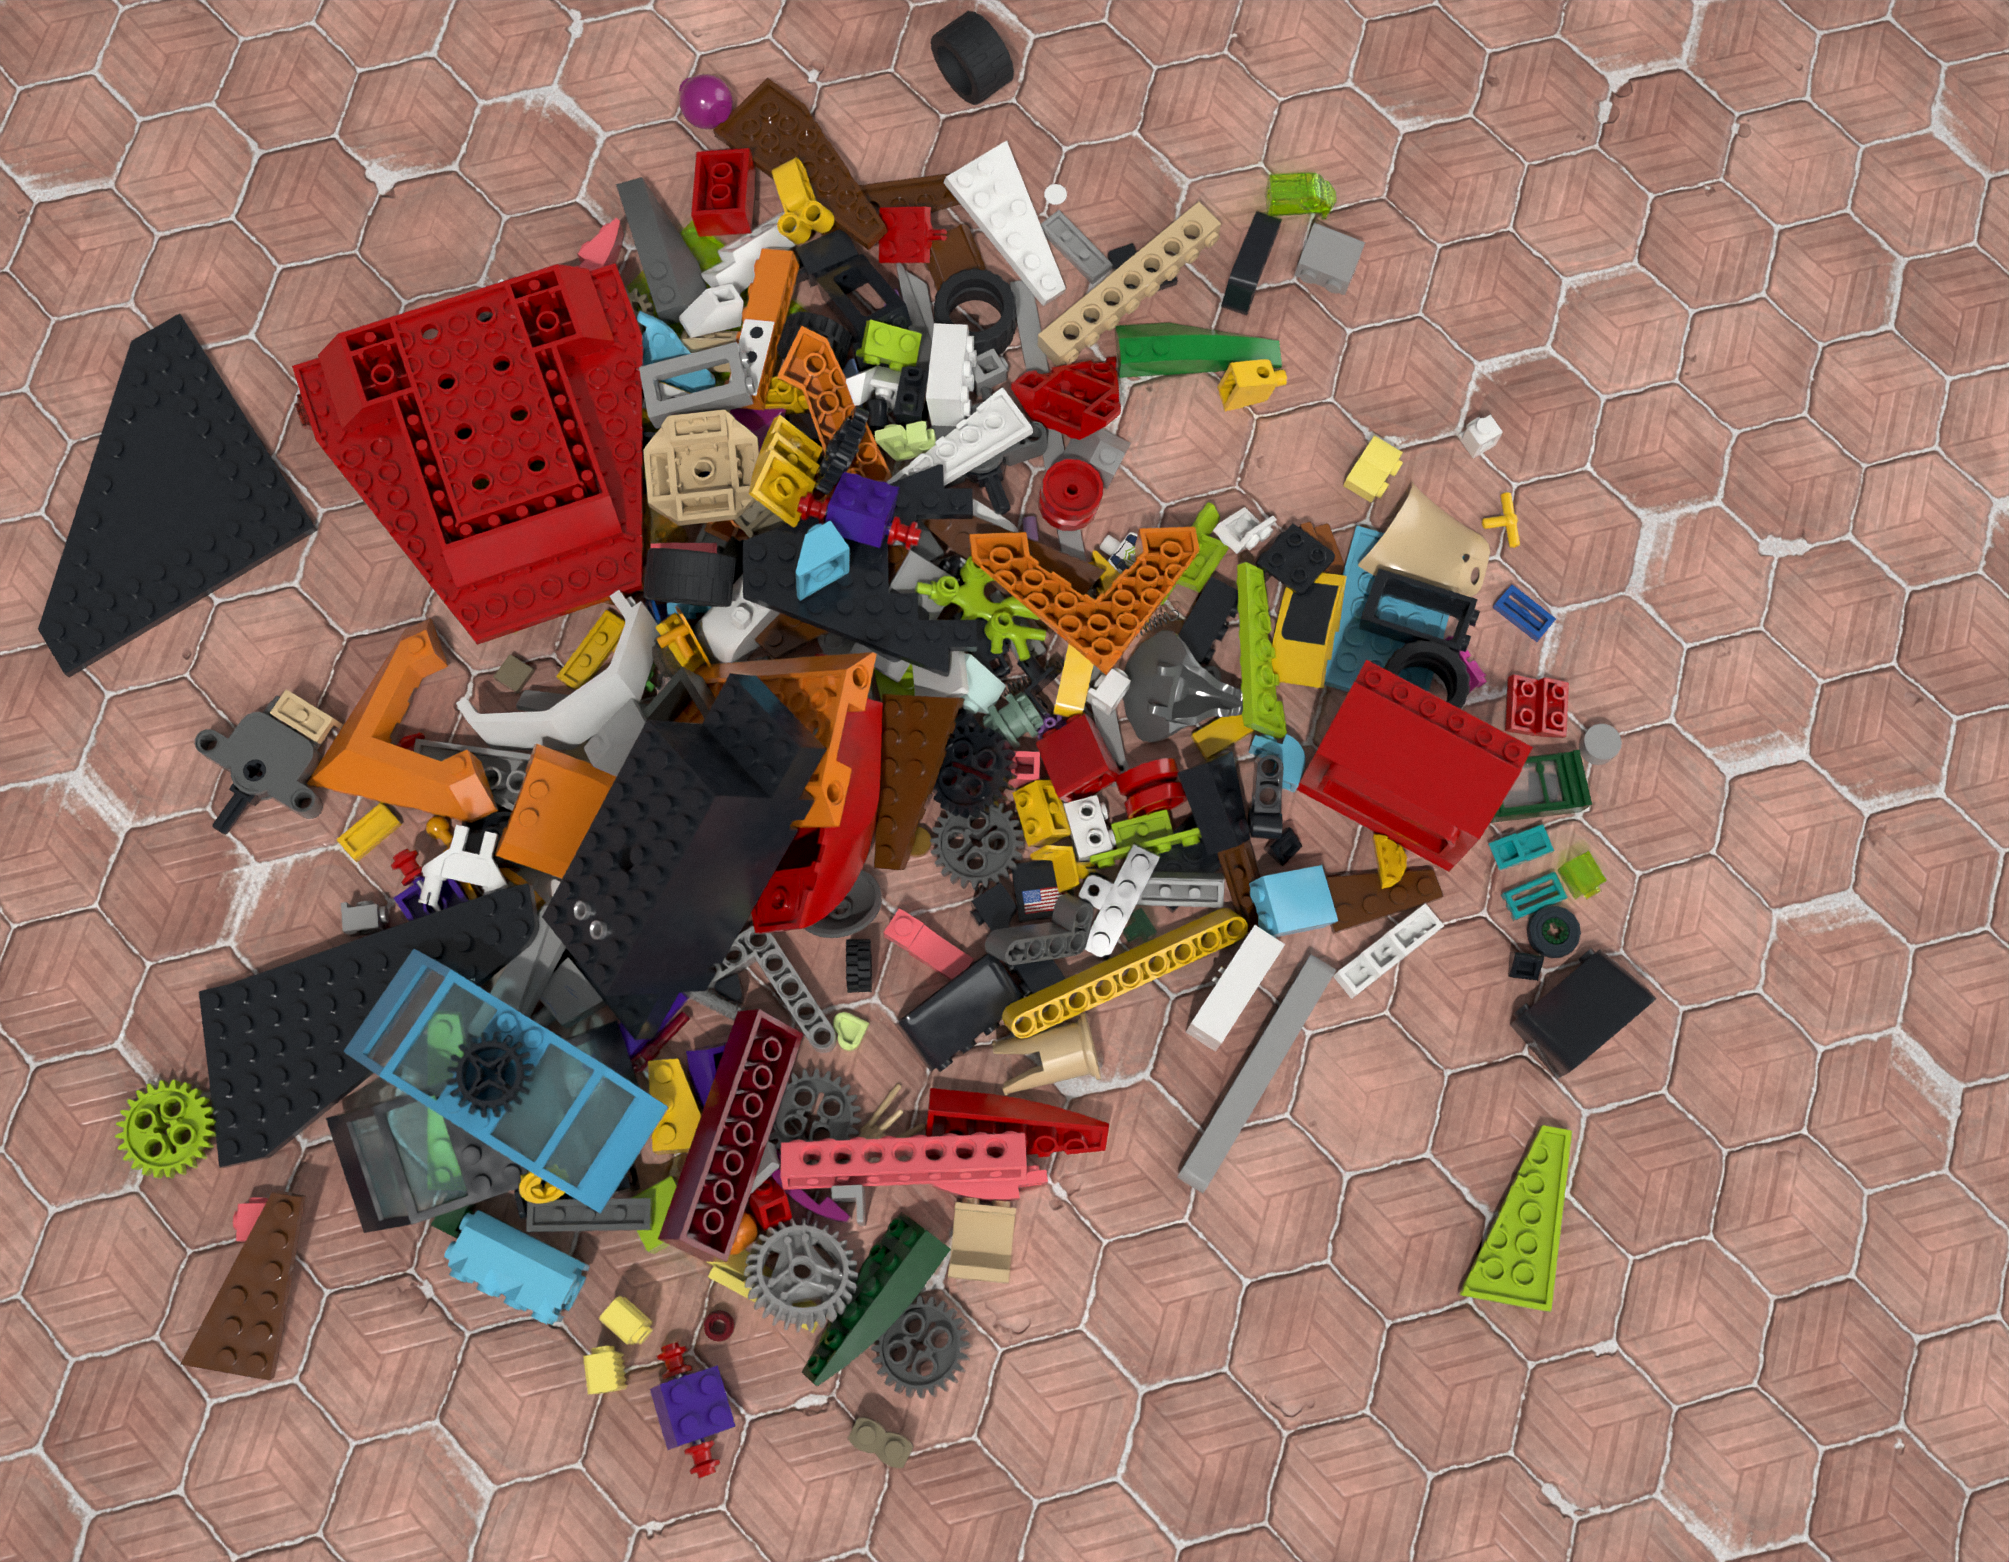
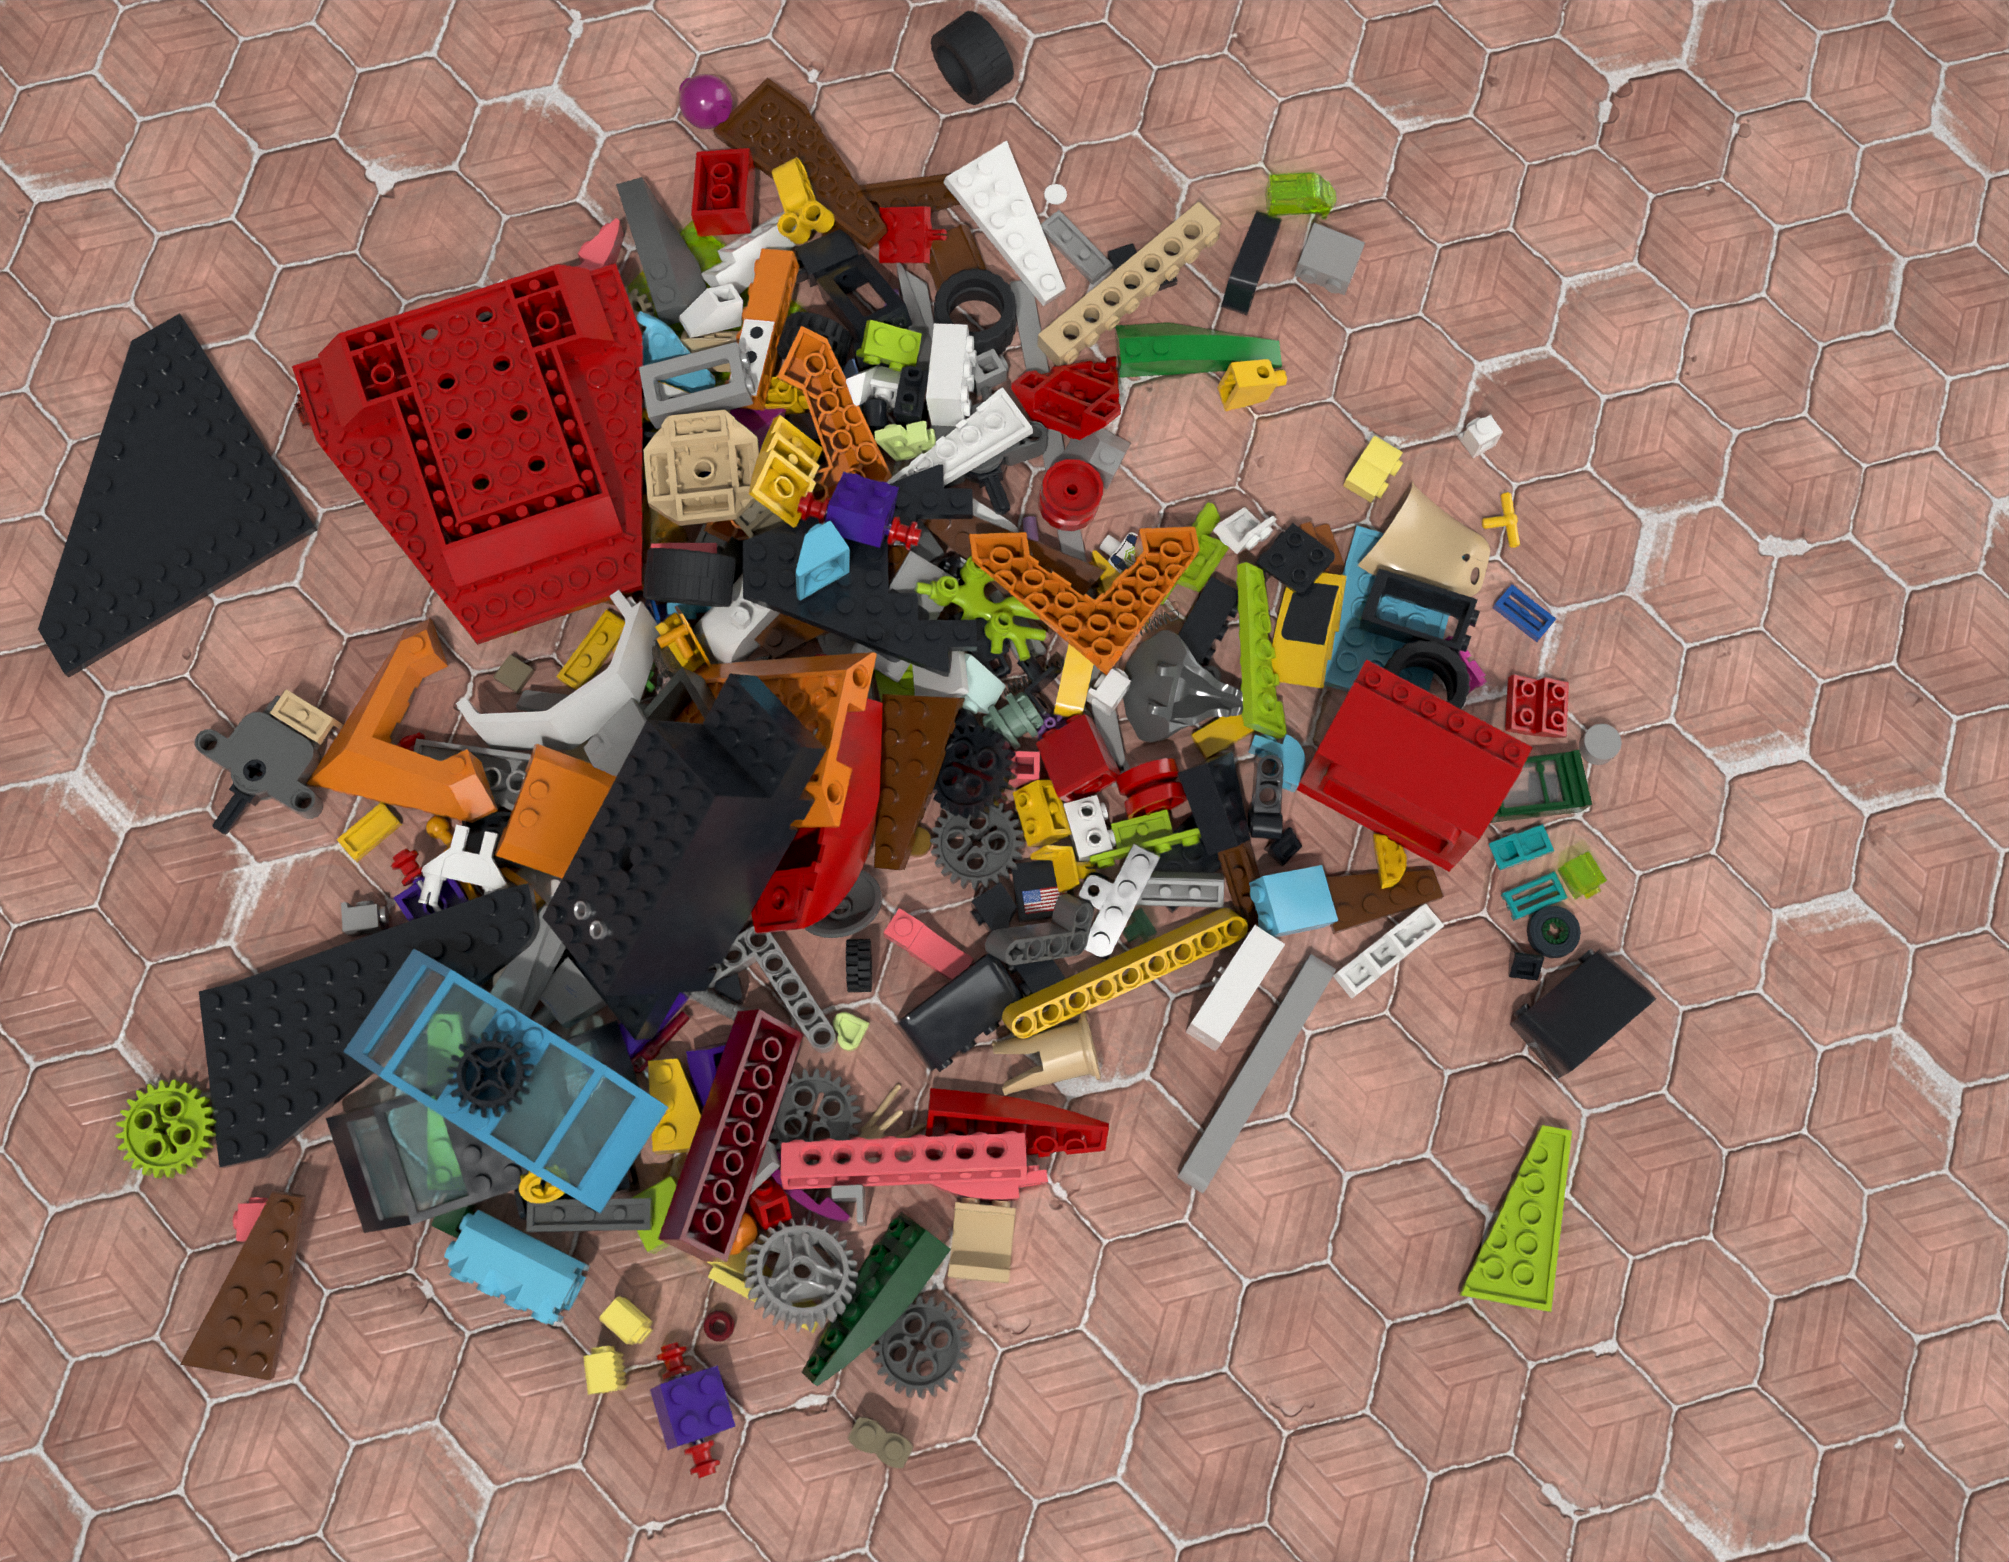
(841, 450): black gear -> none

